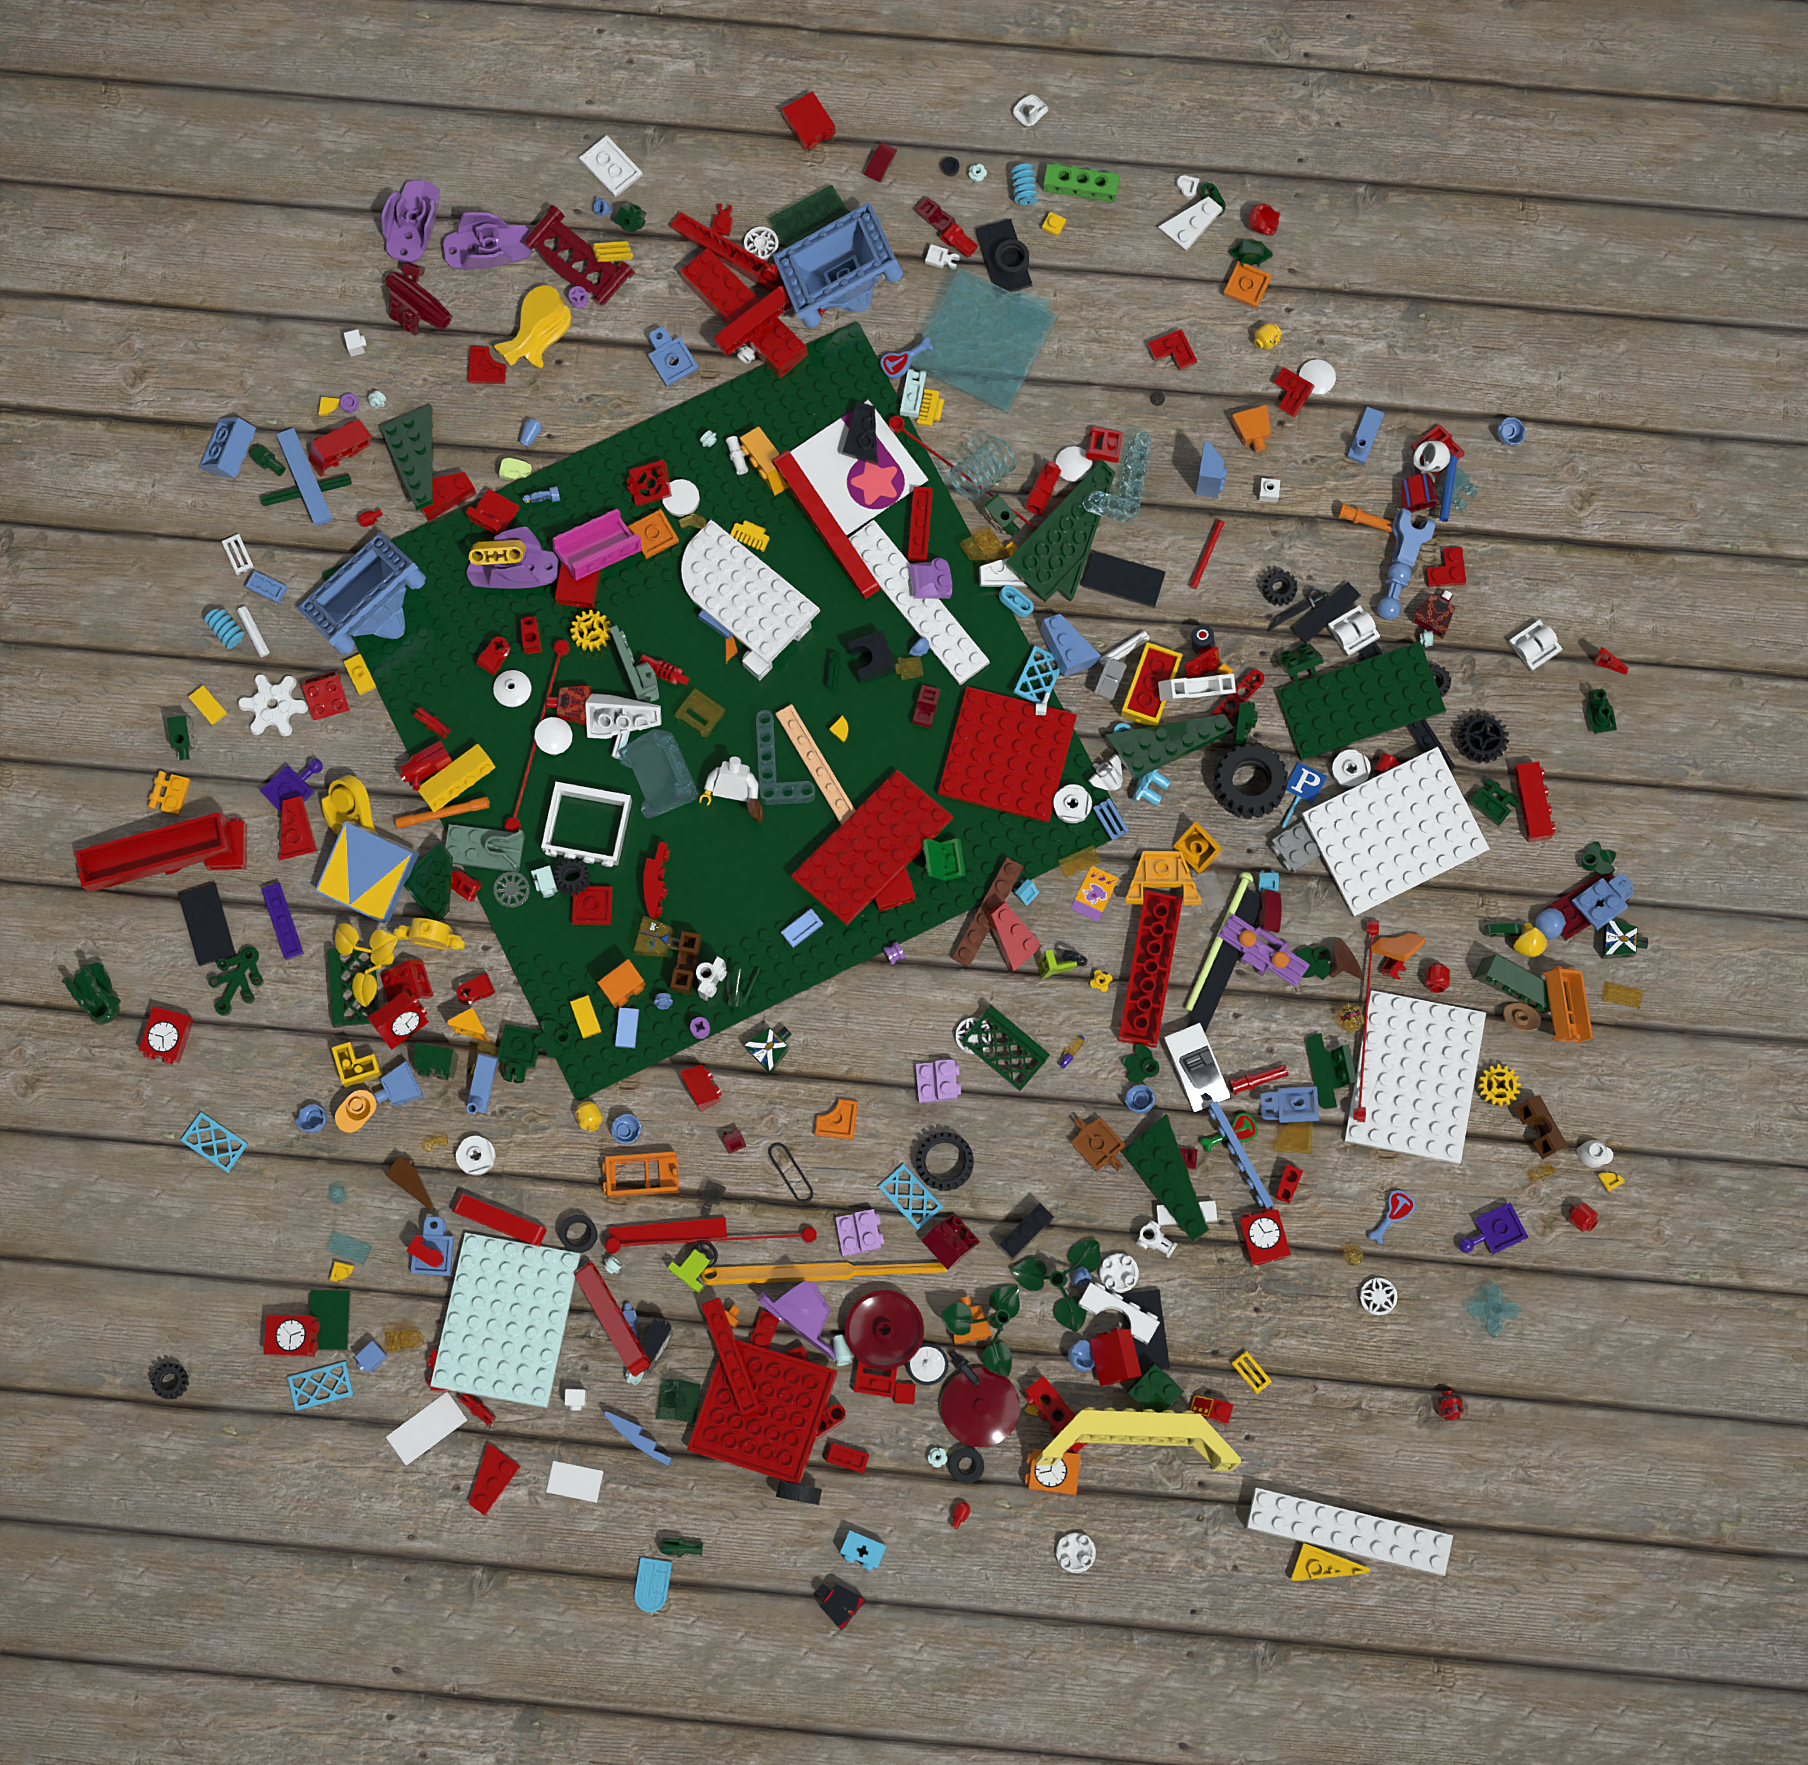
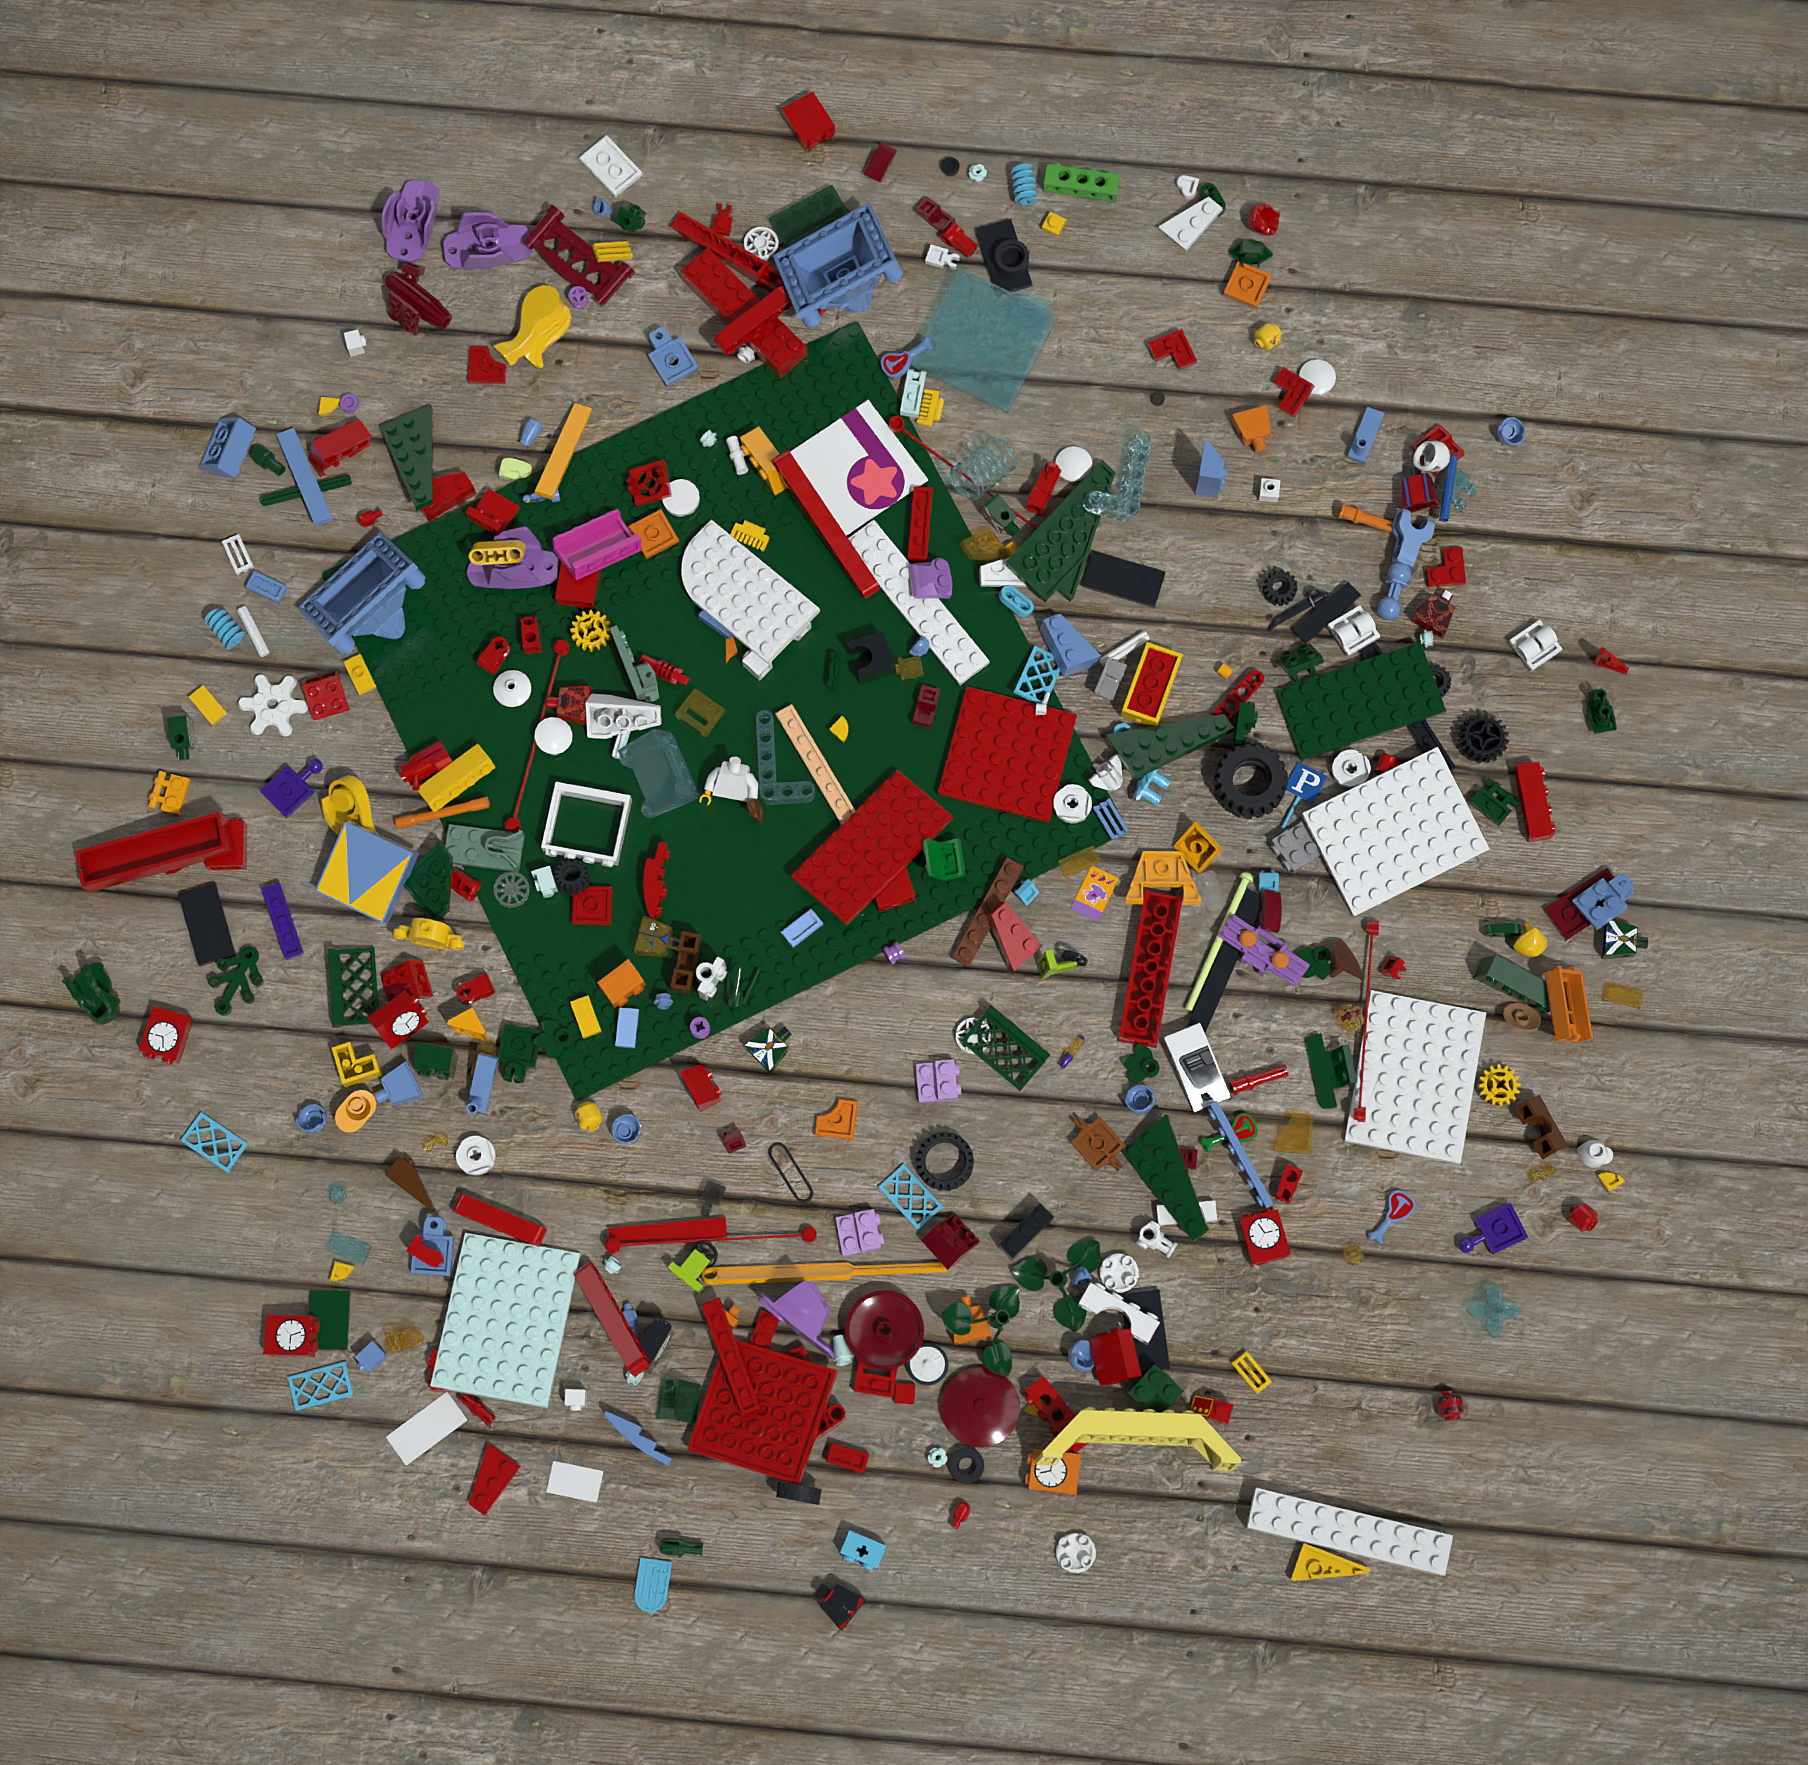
(161, 1372): black tyre -> none
(296, 829): red wing -> none
(377, 399): light aqua plate -> none
(382, 945): yellow plant -> none
(432, 723): red pin -> none
(563, 451): none -> light orange tile
(578, 1219): black tyre -> none
(667, 1171): orange door -> none
(693, 520): clear yellow arm -> none
(770, 272): red plate -> none
(861, 436): black wing -> none
(962, 1365): black piece -> none
(1035, 114): white piece -> none
(1101, 986): yellow plate -> none
(1110, 445): red plate -> none
(1197, 687): white arch -> none
(1207, 553): red bar -> none
(1208, 654): red plate -> none
(1285, 1108): medium blue plate -> none
(1378, 1296): white wheel -> none
(1398, 948): orange tile -> none
(1437, 978): red head -> none
(1550, 923): medium blue hair -> none
(1600, 859): dark green plate -> none

